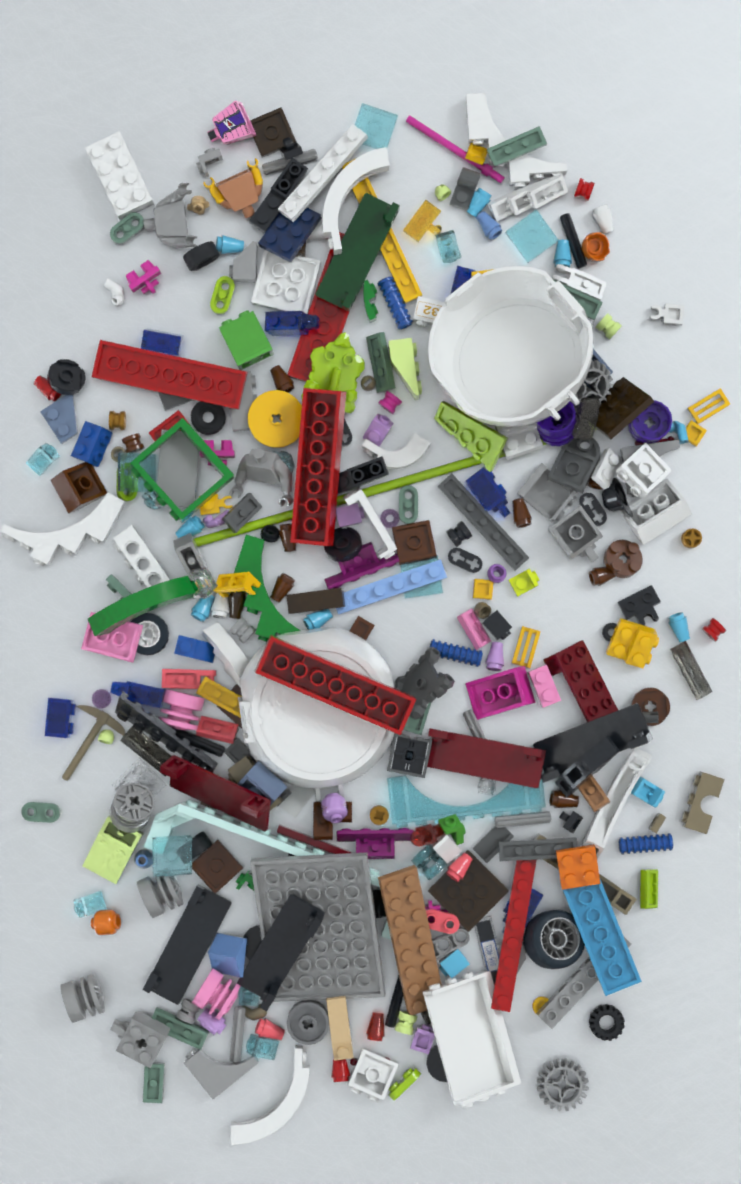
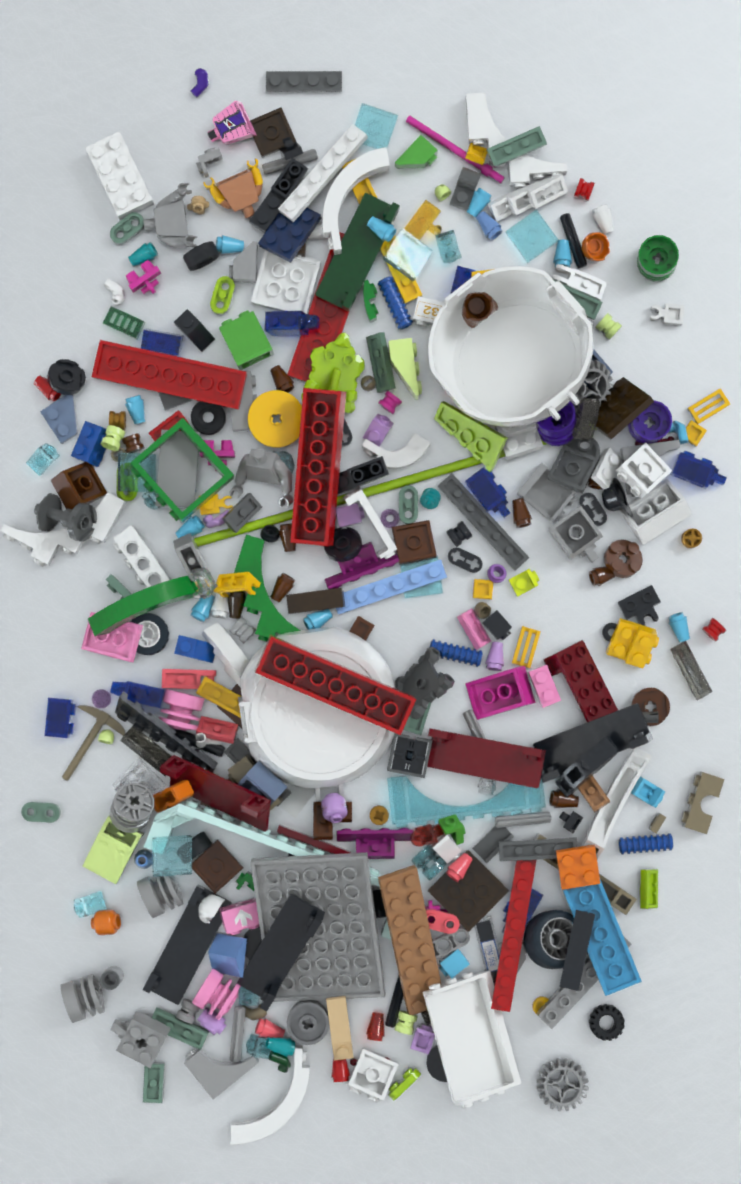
(76, 520): none -> dark grey piece
(106, 983): none -> dark grey pin
(112, 438): none -> yellowish green wheel
(135, 334): none -> clear green slope
(136, 408): none -> medium azure cone
(142, 254): none -> teal cone
(172, 795): none -> orange brick
(194, 330): none -> black slope
(200, 744): none -> white hand
(202, 82): none -> dark purple arm
(209, 907): none -> white hair
(240, 916): none -> bright pink brick
(282, 1046): none -> teal cone
(283, 1061): none -> dark green arm
(303, 81): none -> dark grey plate
(382, 229): none -> medium azure cone
(407, 254): none -> clear light blue tile
(417, 155): none -> bright green slope
(430, 498): none -> teal wheel
(477, 308): none -> reddish brown hair
(577, 950): none -> black tile
(660, 247): none -> green wheel
(696, 471): none -> clear blue hinge

